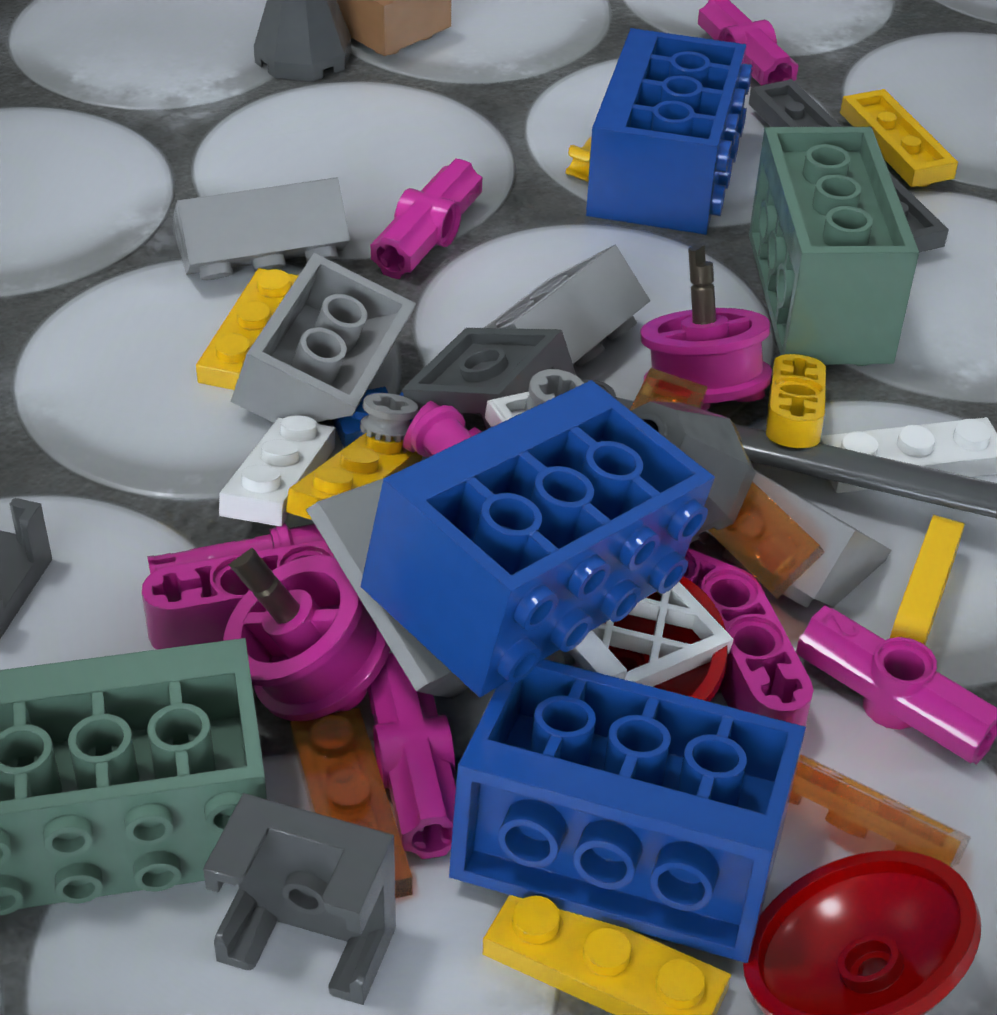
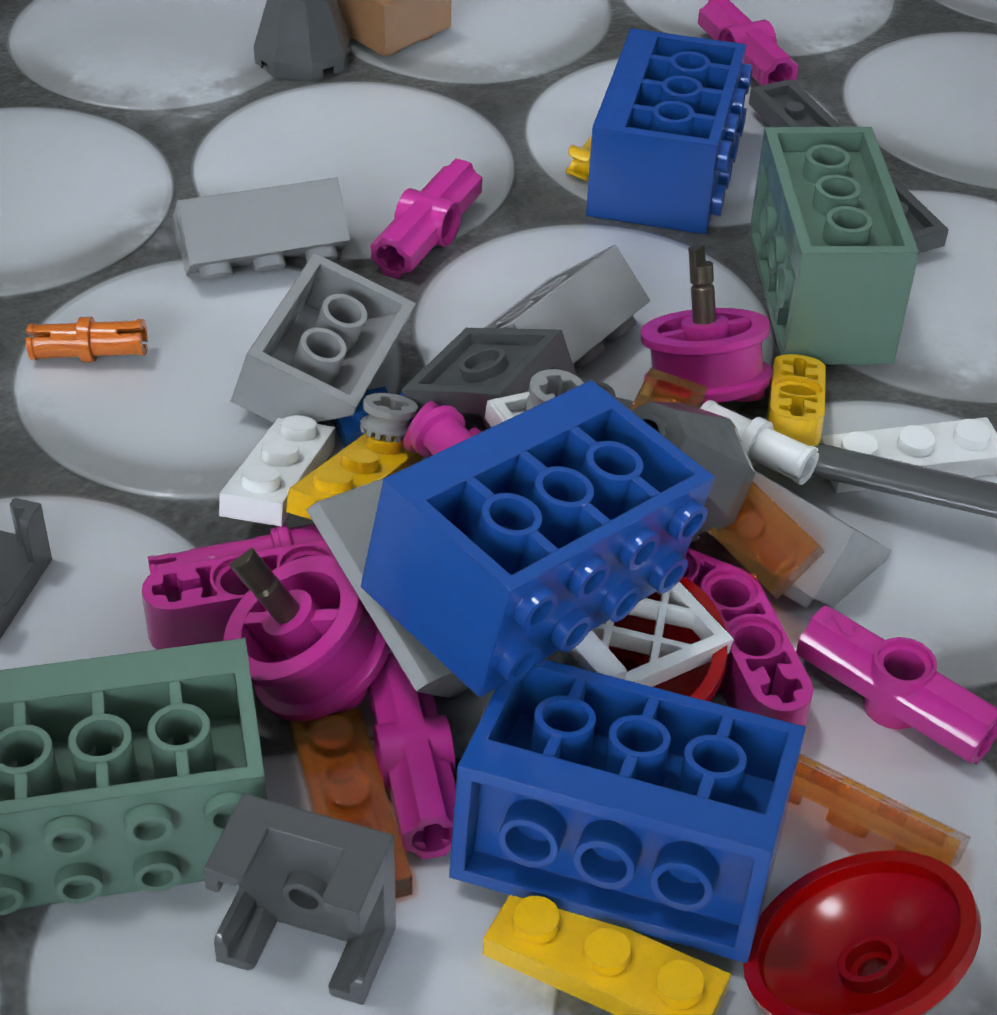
(87, 339): none -> orange pin
(226, 352): yellow plate -> none
(770, 447): none -> white pin
(900, 138): yellow plate -> none
(928, 580): yellow beam -> none

